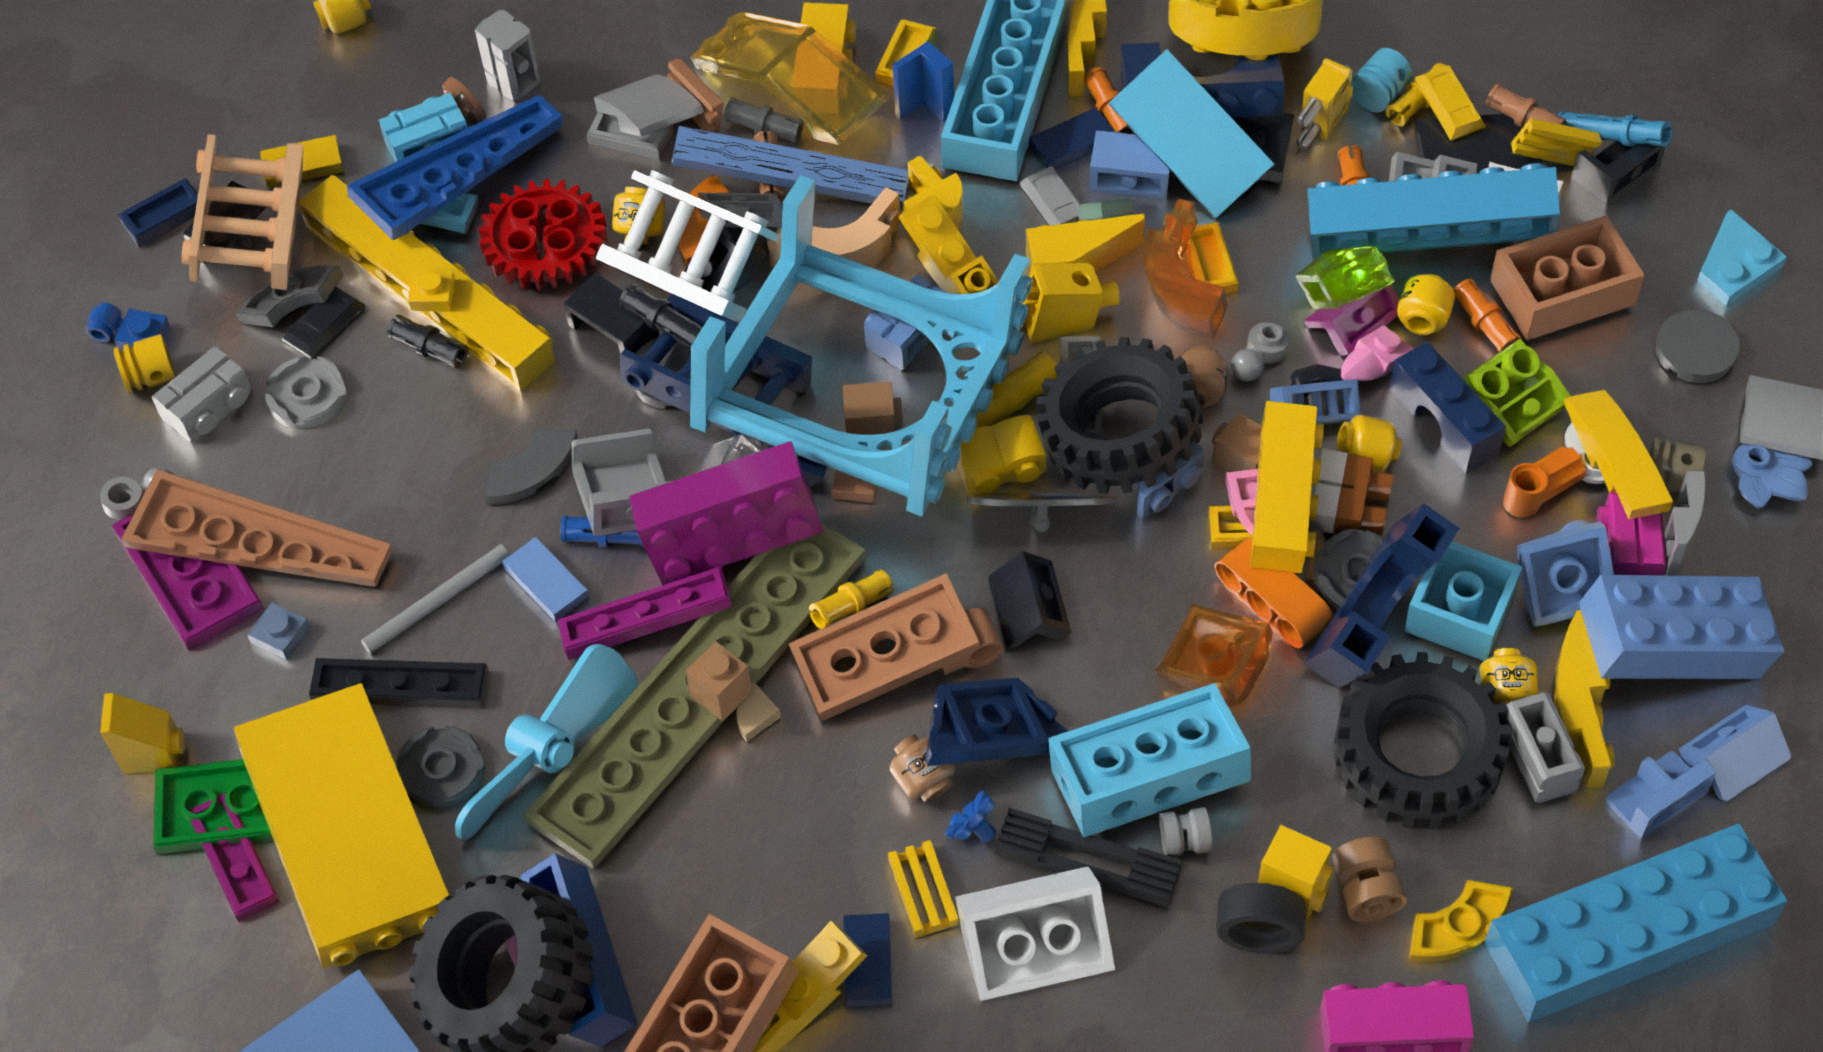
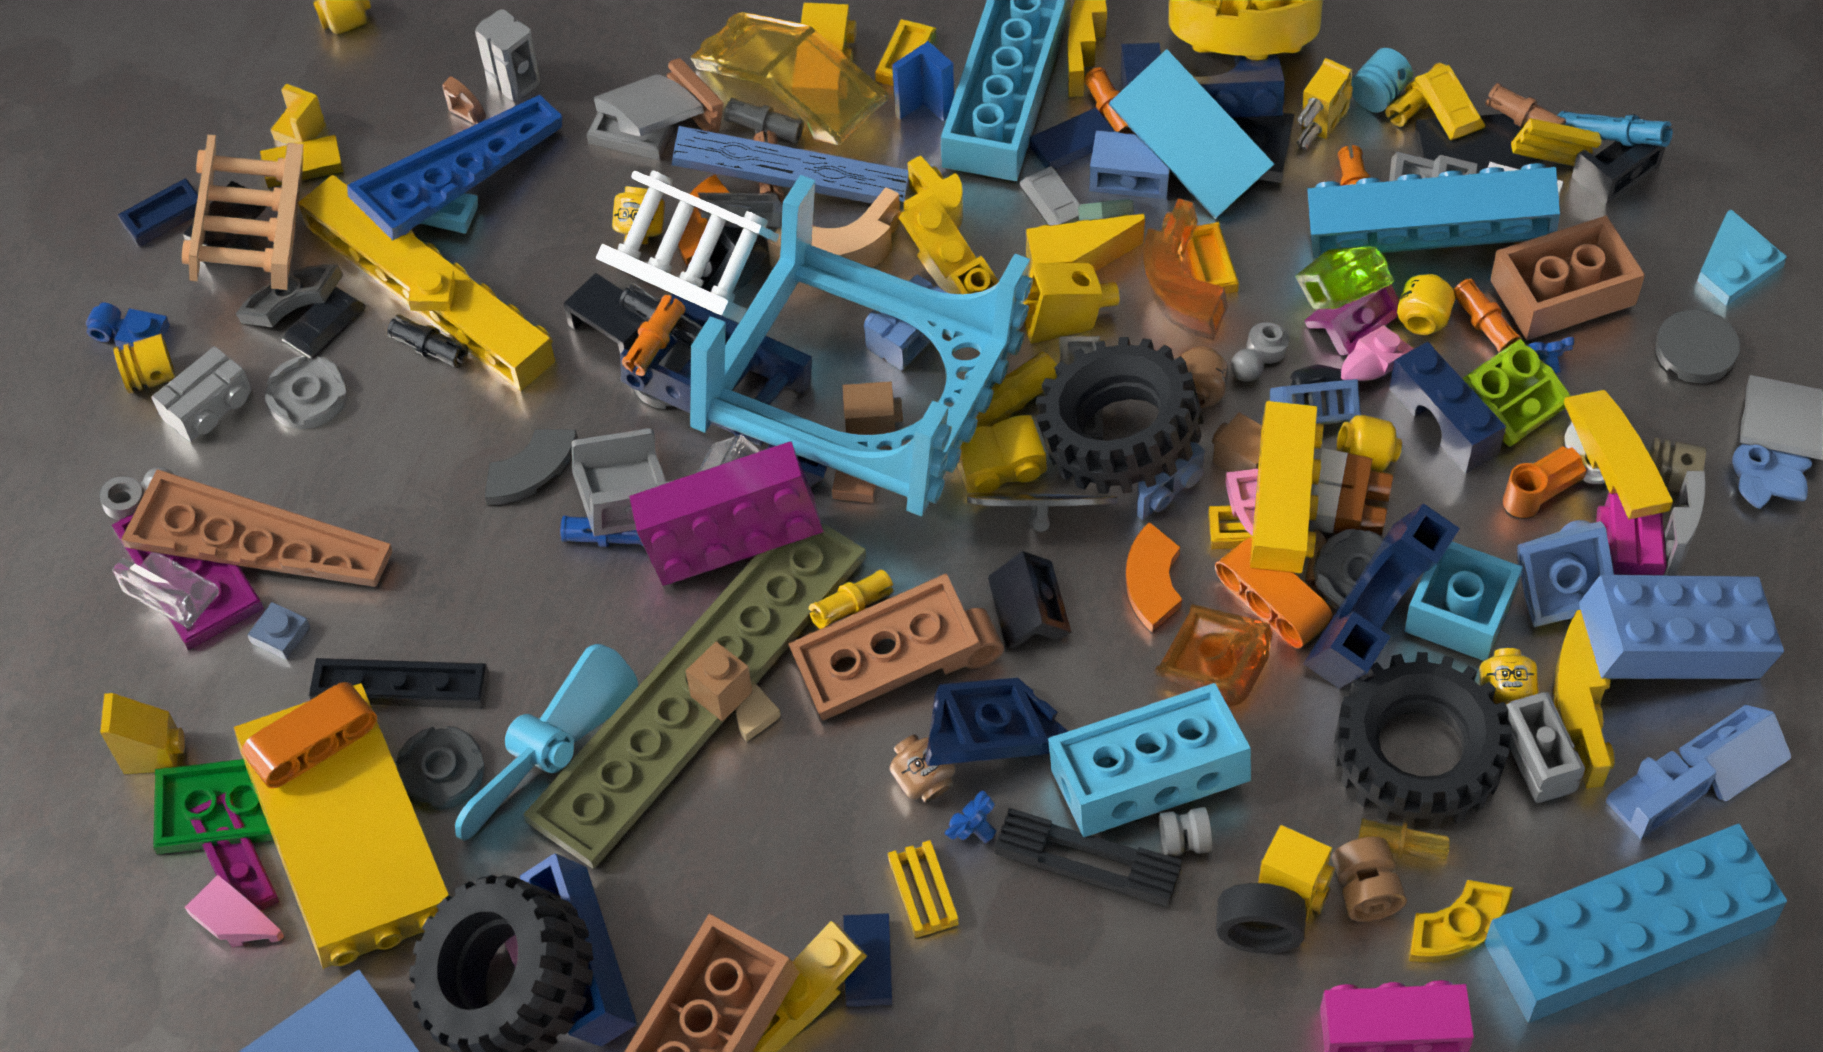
(166, 587): none -> clear panel
(231, 915): none -> bright pink slope
(301, 119): none -> yellow panel
(309, 735): none -> orange beam
(421, 125): medium azure brick -> none
(435, 599): light grey bar -> none
(545, 579): medium blue tile -> none
(570, 238): red gear -> none
(645, 612): magenta tile -> none
(653, 335): none -> orange pin
(1035, 933): white slope -> none
(1149, 578): none -> orange tile
(1407, 841): none -> clear yellow axle
(1551, 351): none -> blue plant

